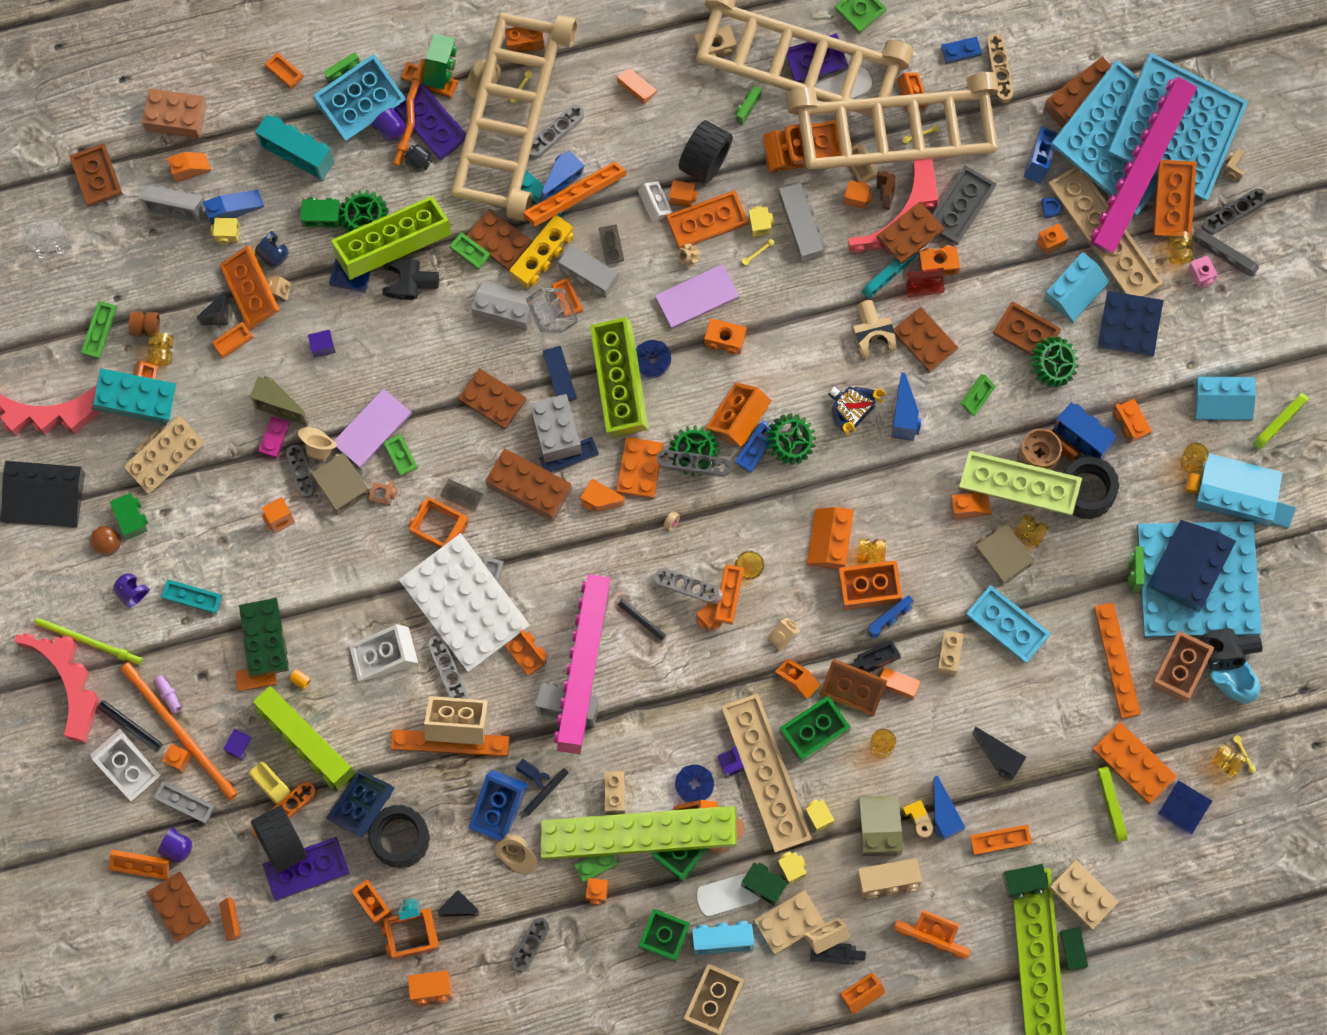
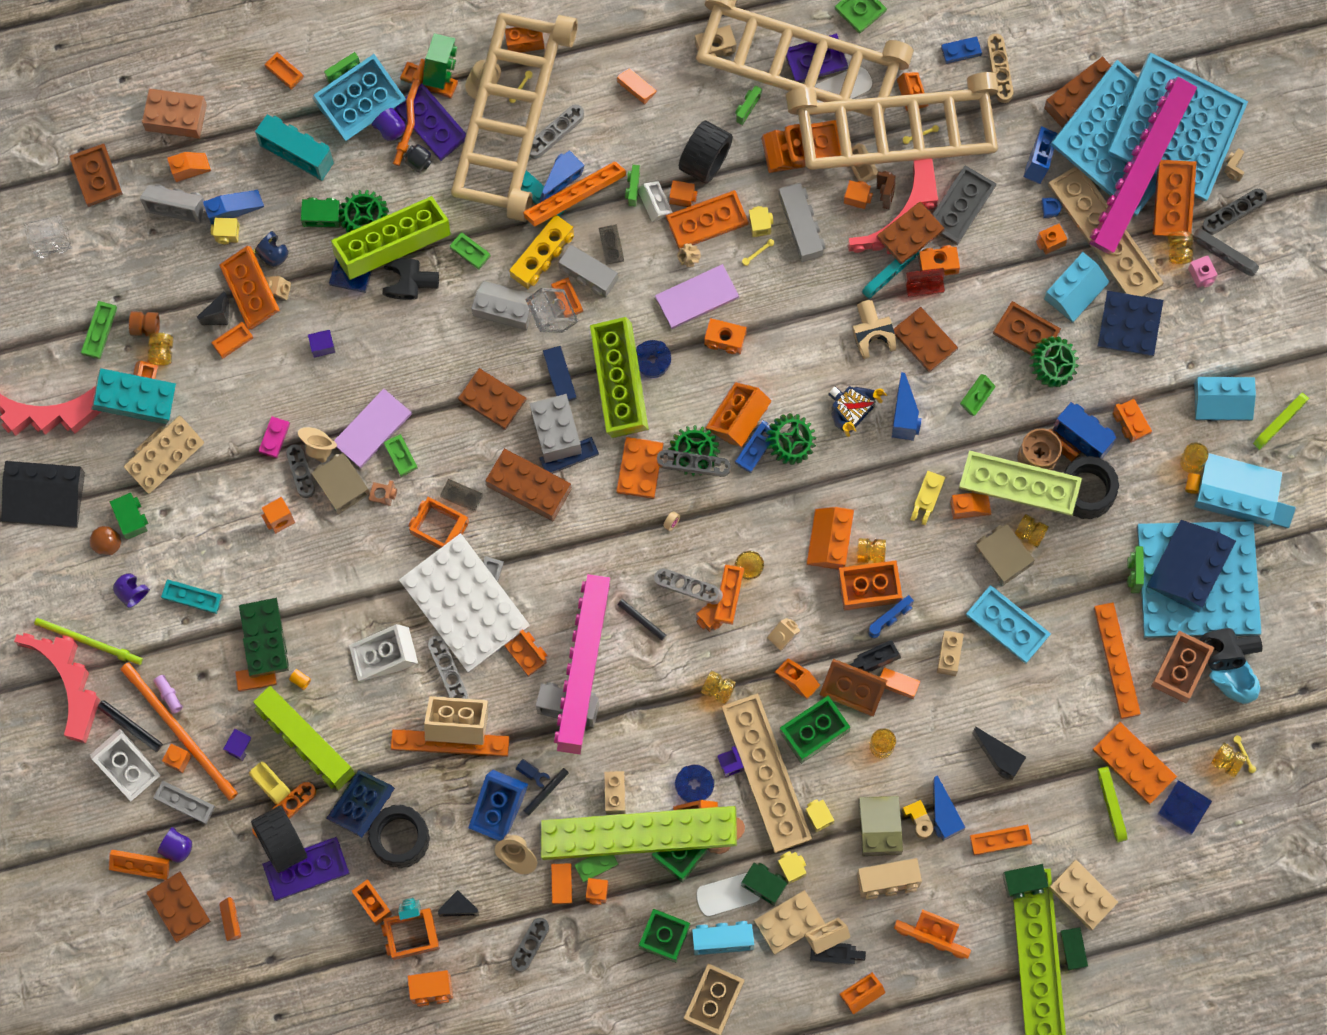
(274, 400): olive slope -> none
(499, 239): dark orange plate -> none
(561, 883): none -> orange tile
(600, 497): orange slope -> none
(633, 178): none -> bright green plate
(718, 687): none -> clear yellow wheel
(928, 495): none -> light yellow hinge

